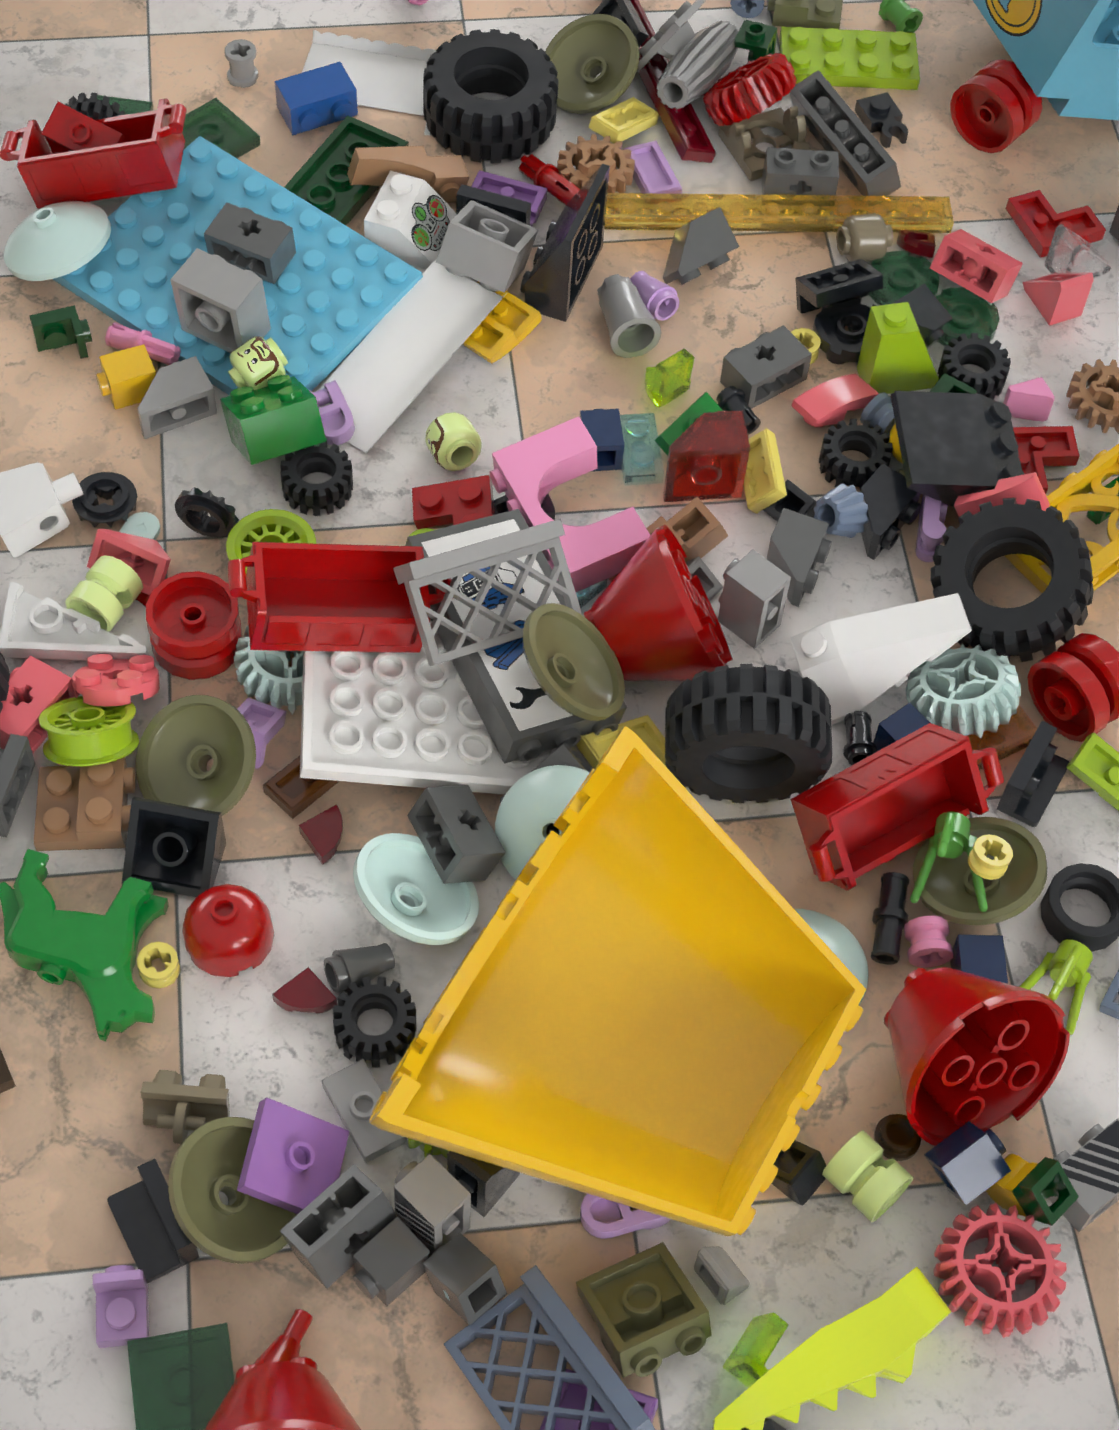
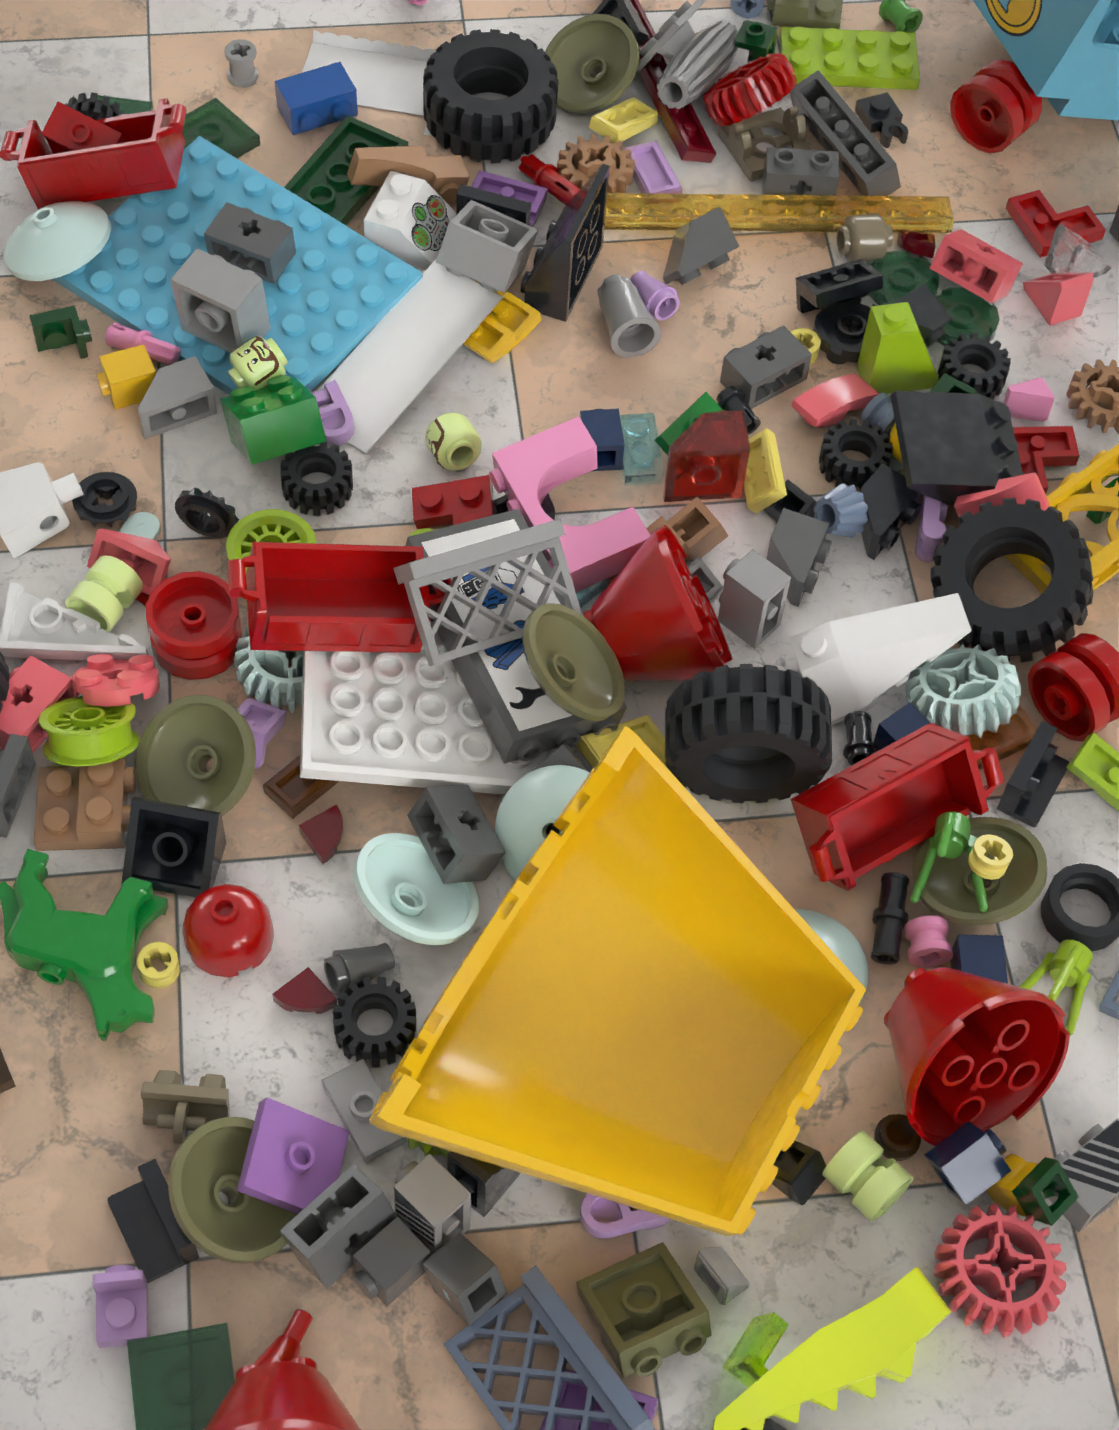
(669, 378): clear neon green tile -> none

